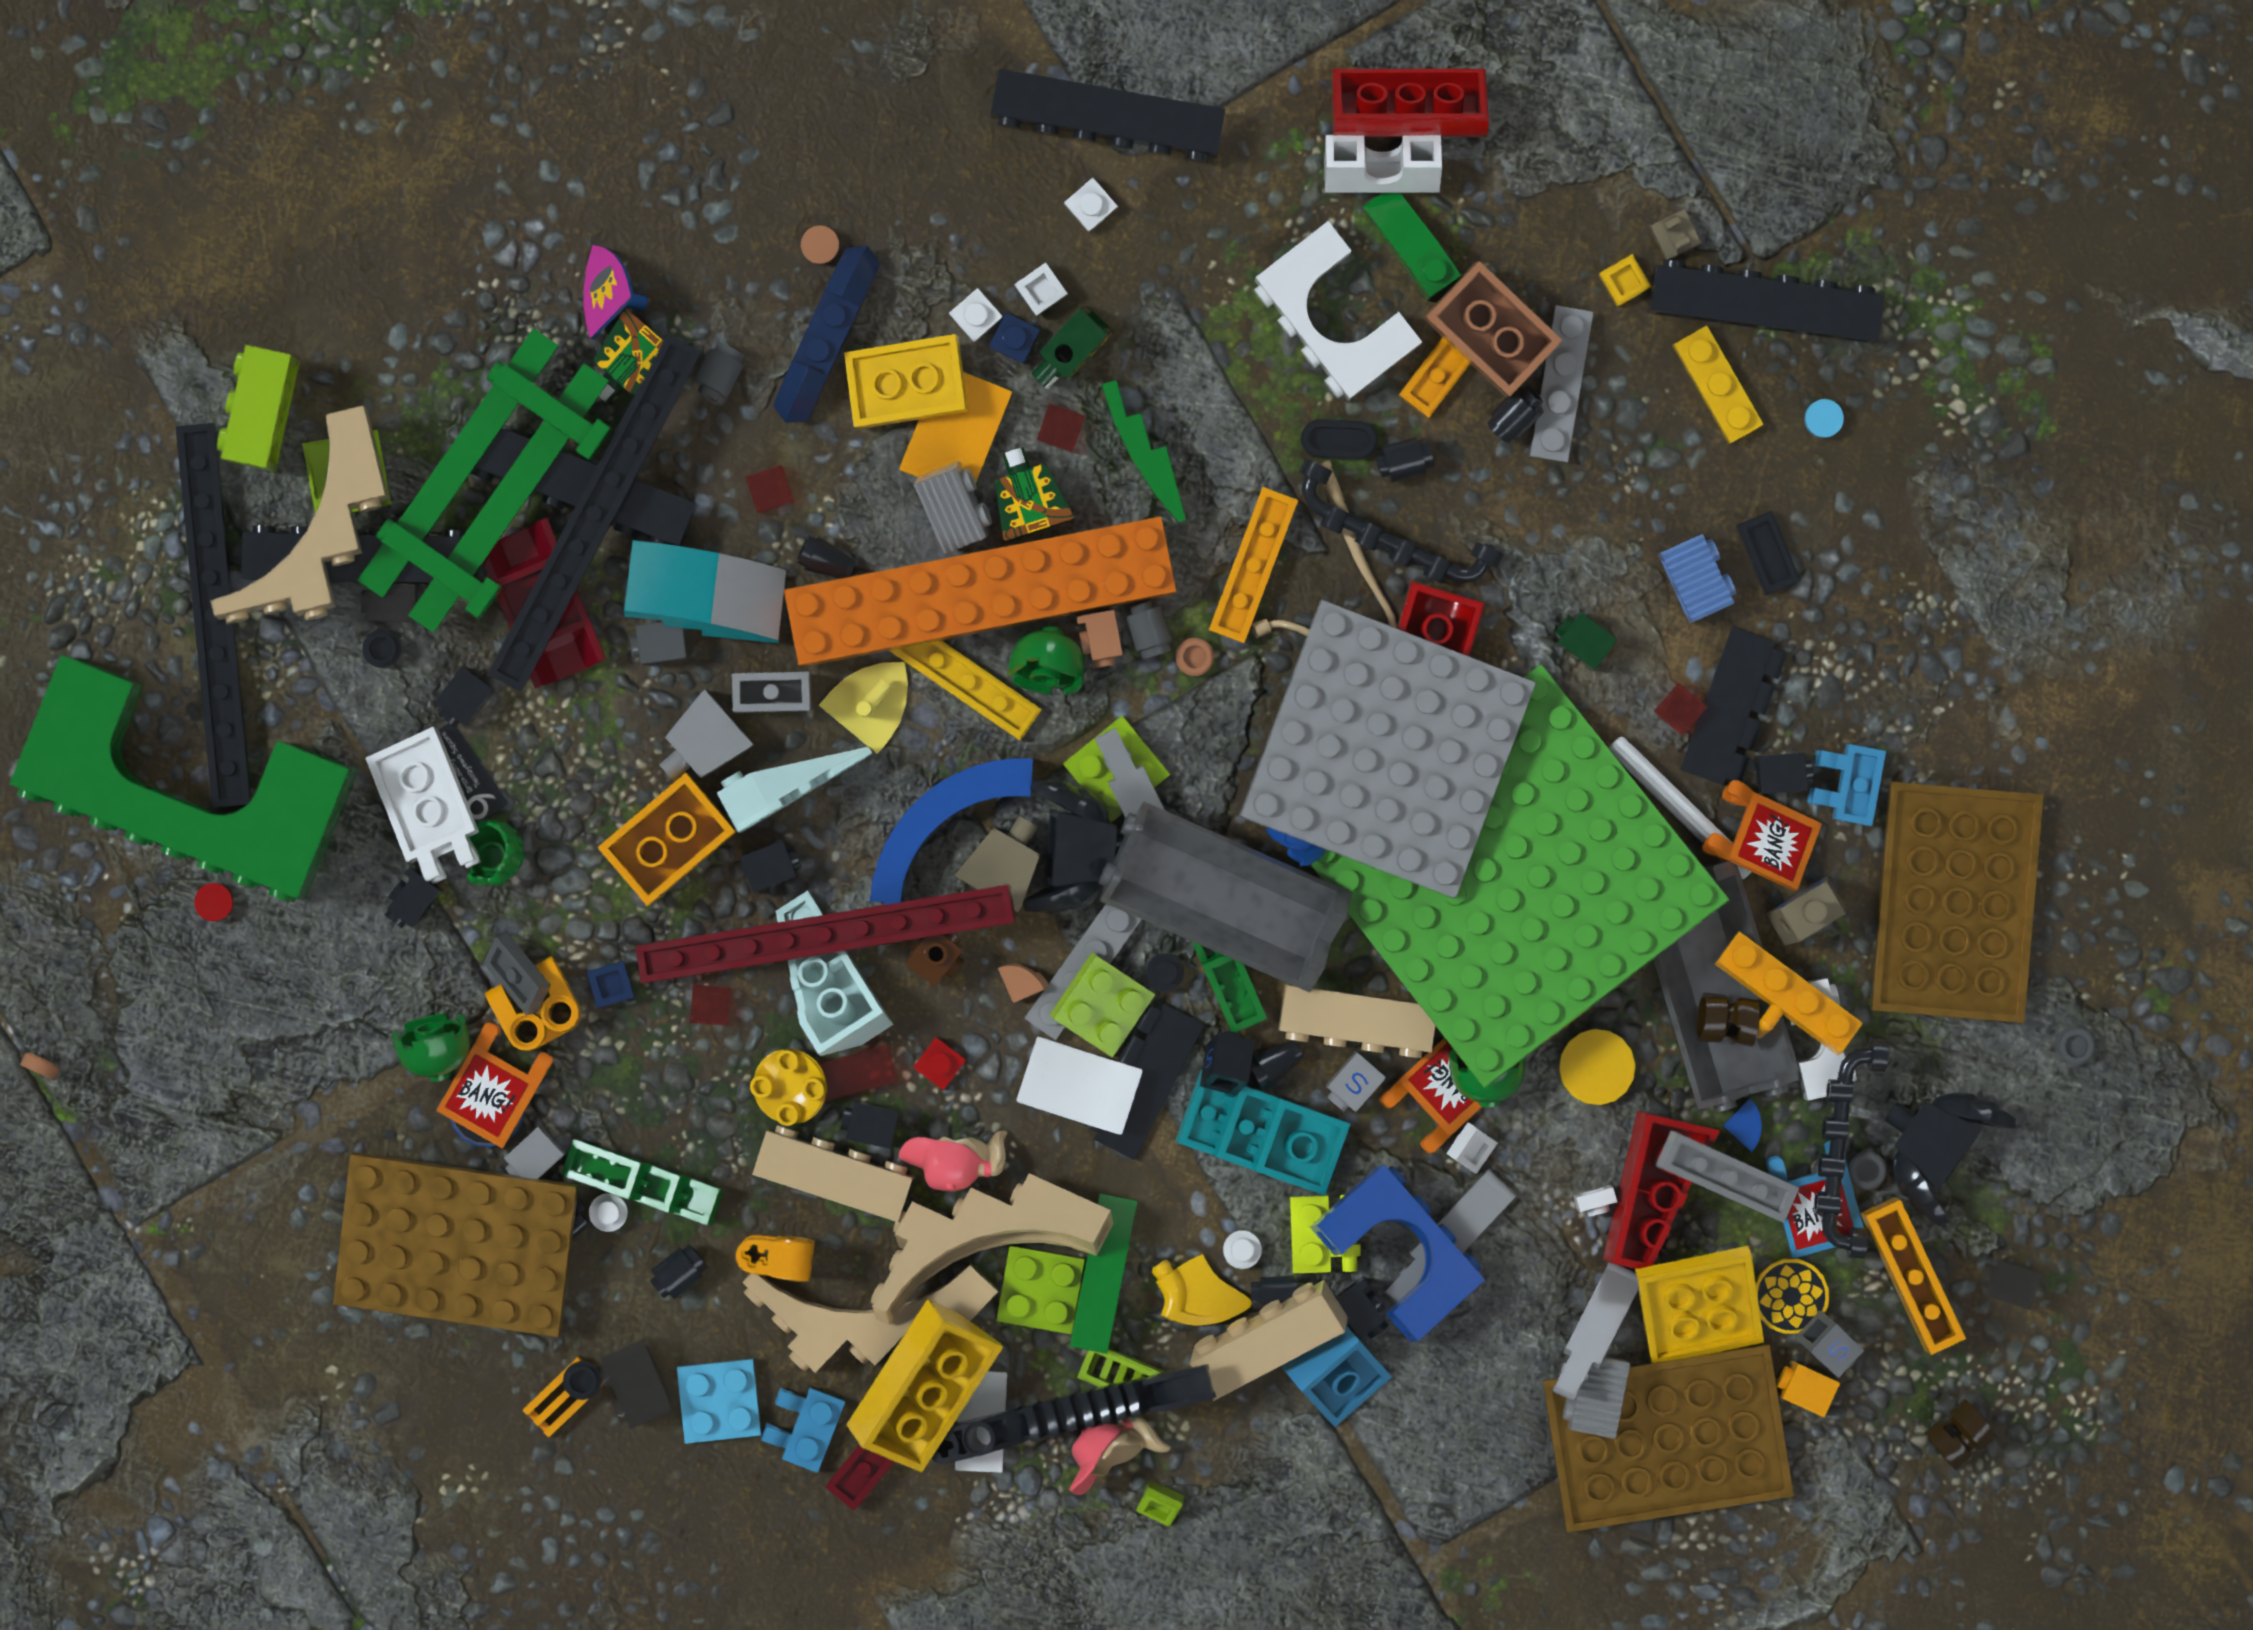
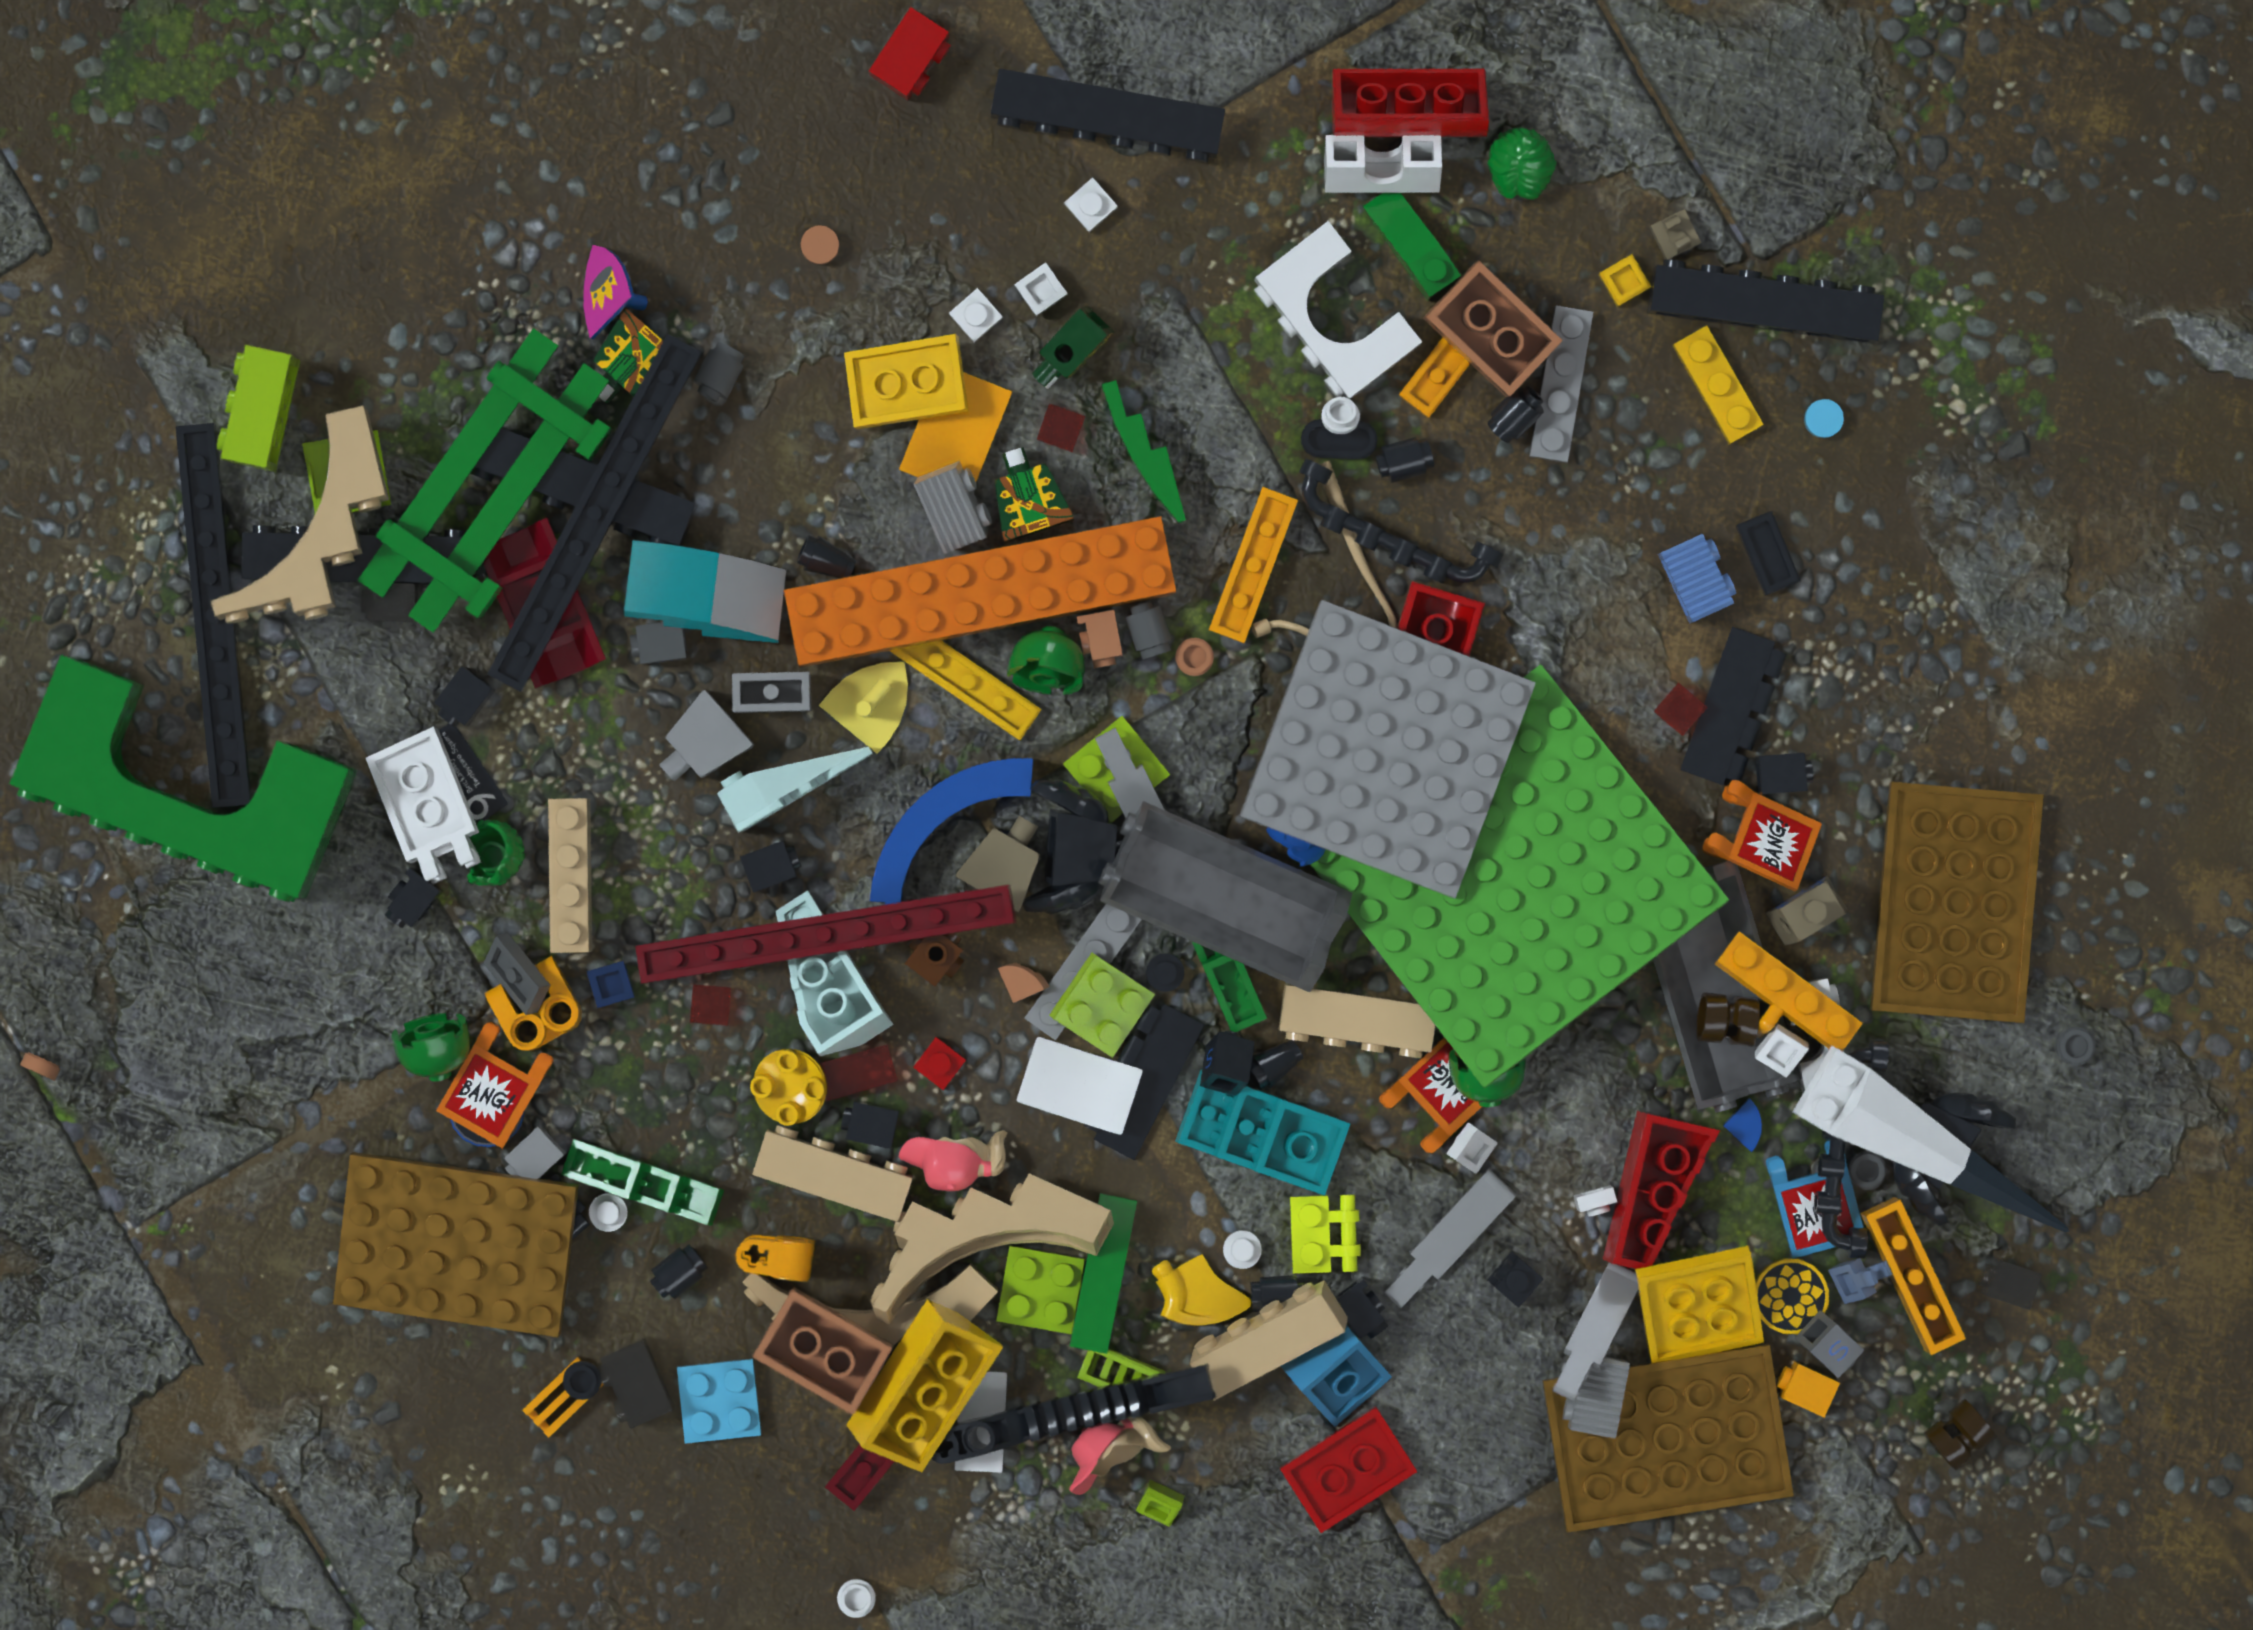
(214, 902): red tile -> none
(381, 648): black plate -> none
(570, 875): none -> tan brick
(667, 839): light orange brick -> none
(769, 489): clear red tile -> none
(812, 1429): dark azure plate -> none
(823, 1350): none -> nougat brick
(826, 334): dark blue brick -> none
(856, 1598): none -> white plate
(910, 54): none -> red brick
(1014, 338): dark blue plate -> none
(1340, 415): none -> white plate
(1348, 1469): none -> red plate
(1354, 1083): light grey brick -> none
(1447, 1272): blue arch -> none
(1515, 1279): none -> black brick
(1521, 163): none -> green hair
(1584, 640): dark green brick -> none
(1596, 1066): yellow tile -> none
(1666, 792): white axle -> none
(1727, 1176): light grey plate -> none
(1781, 1050): none -> white plate
(1856, 1281): none -> sand blue plate
(1857, 786): dark azure plate -> none
(1872, 1114): none -> white plate

